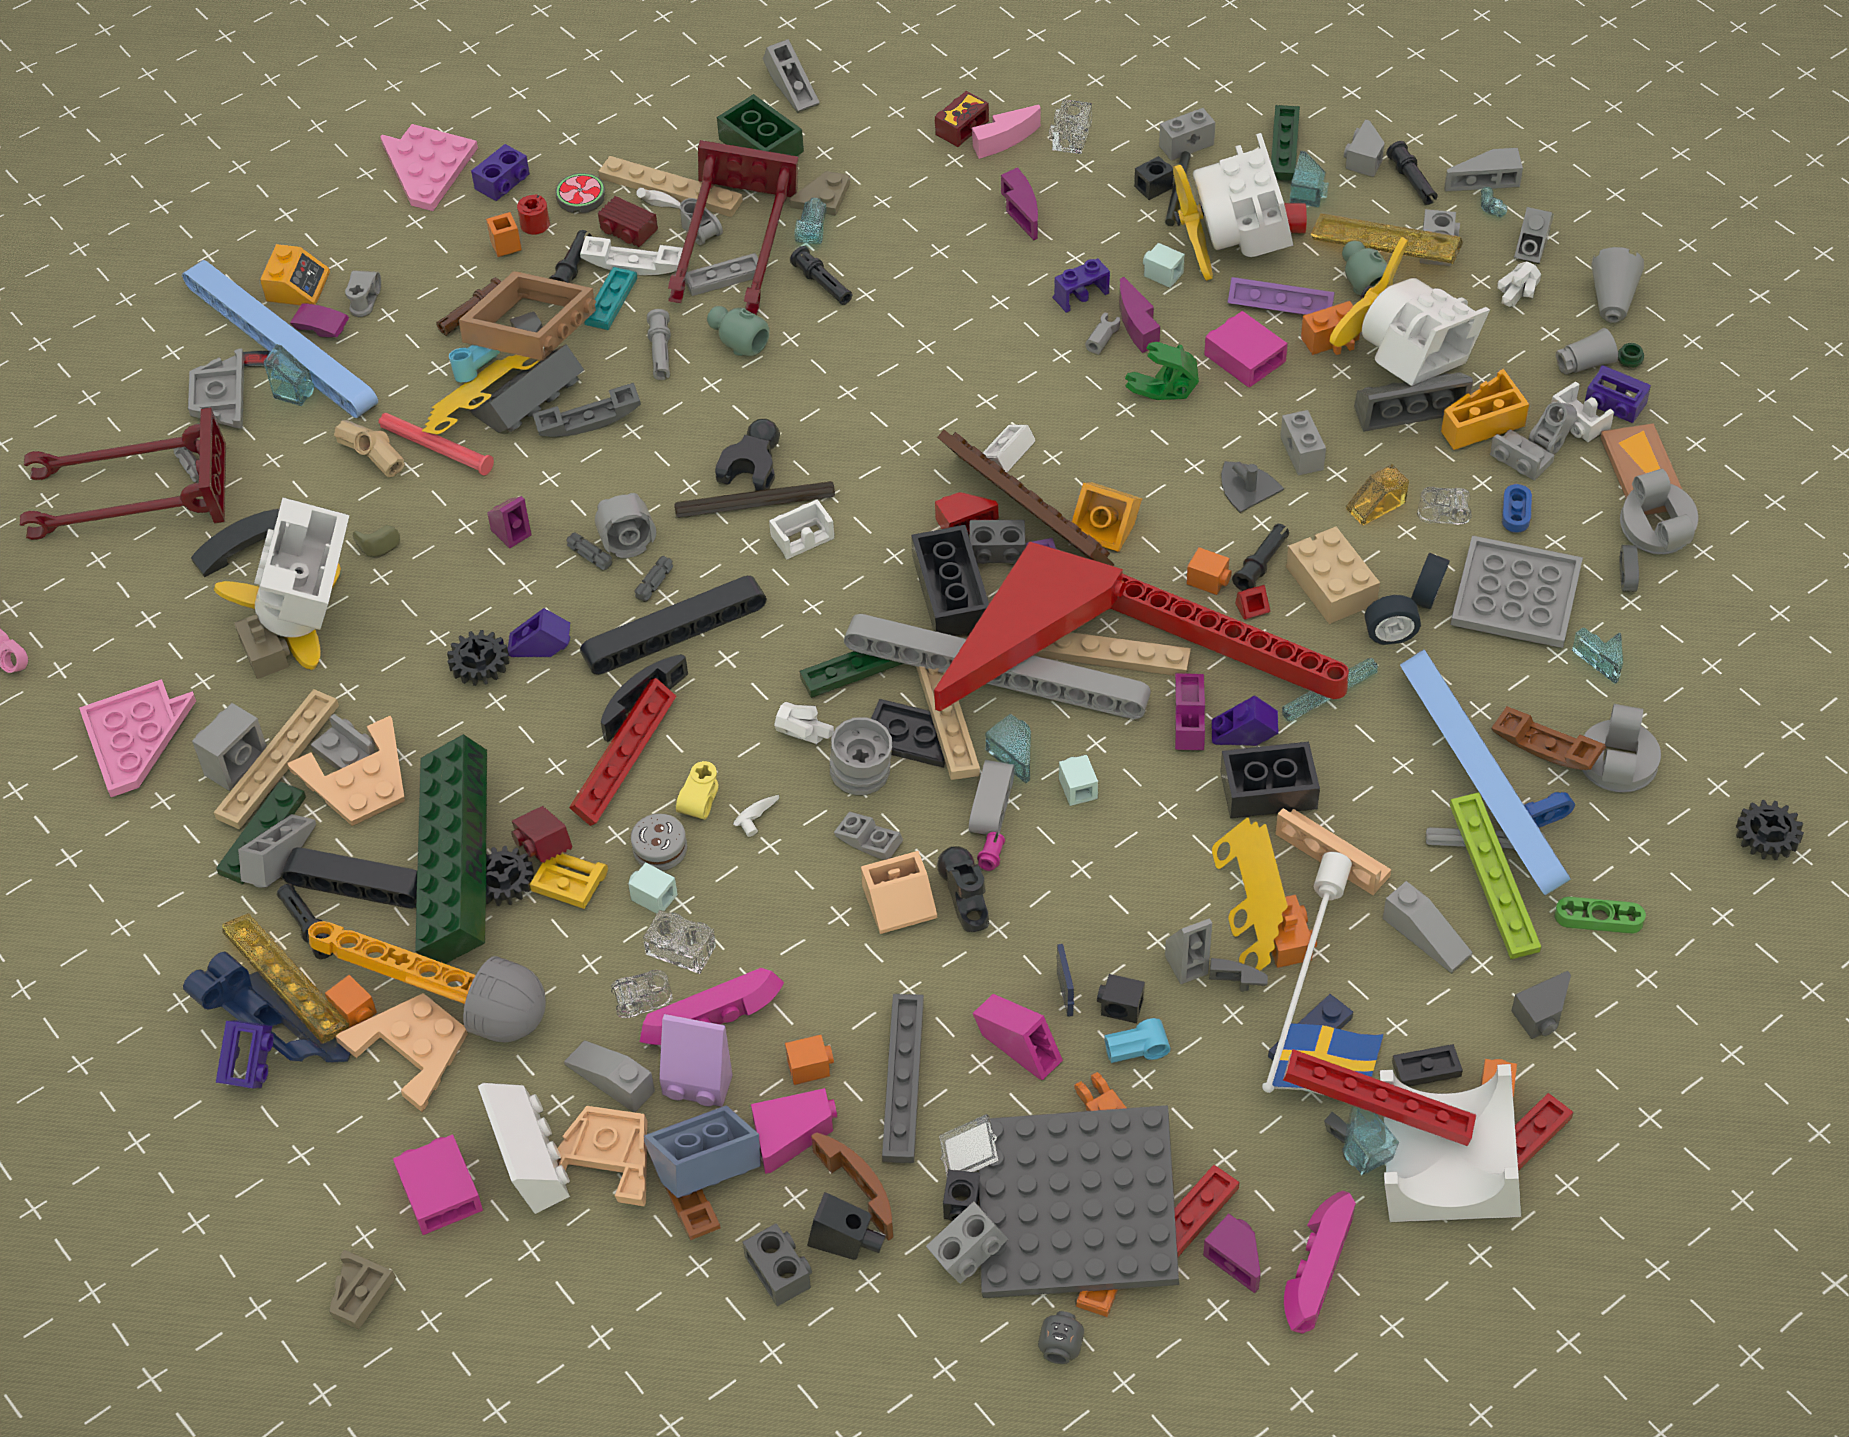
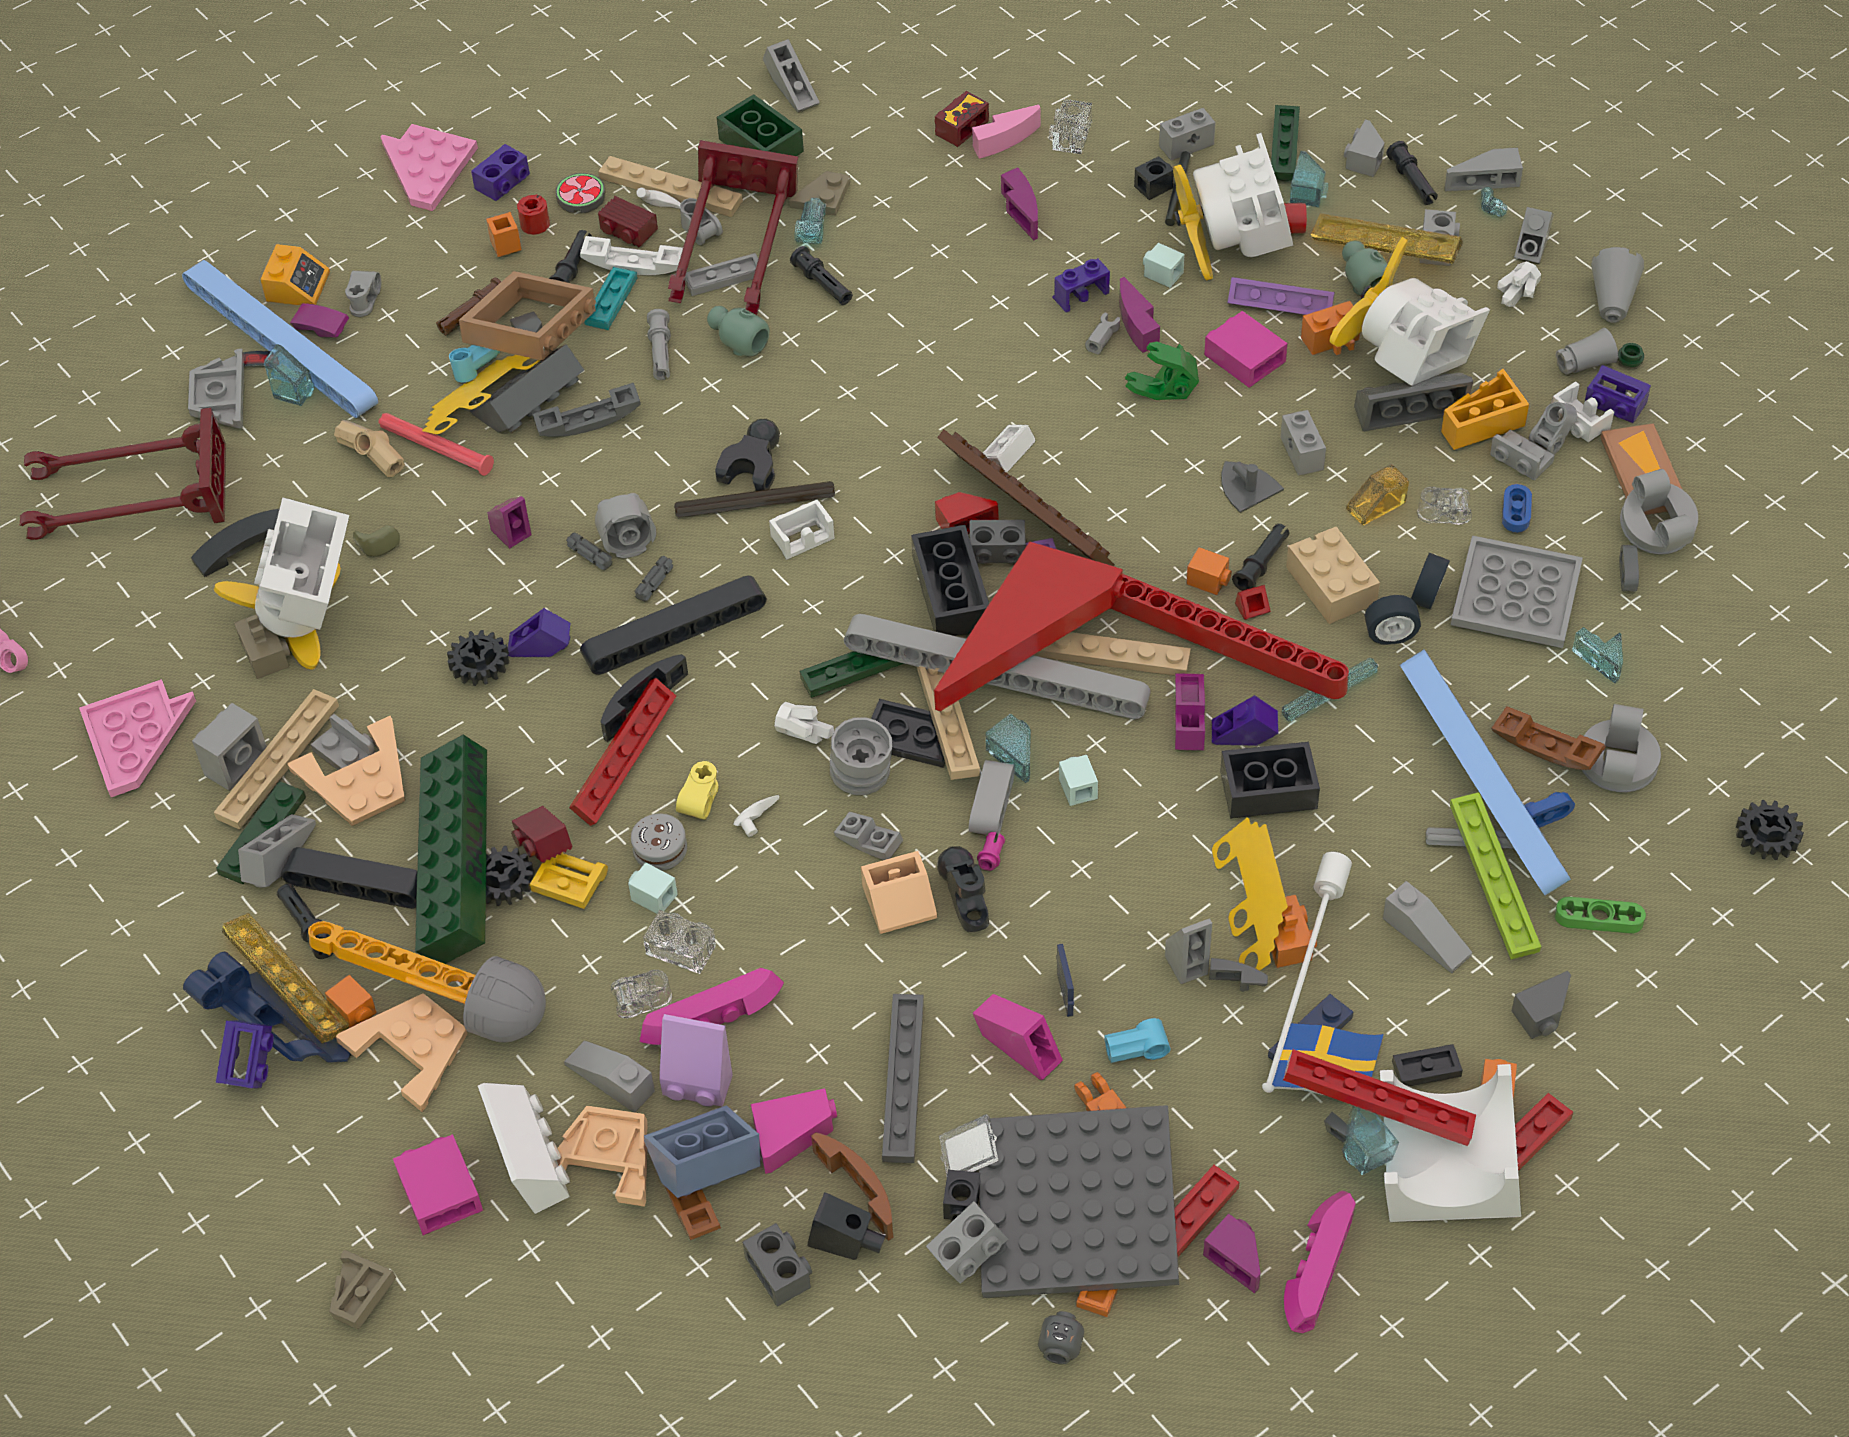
(188, 461): light grey axle -> none
(808, 1059): orange brick -> none
(1106, 514): light orange slope -> none
(1121, 998): black brick -> none
(1317, 841): light nougat fence -> none

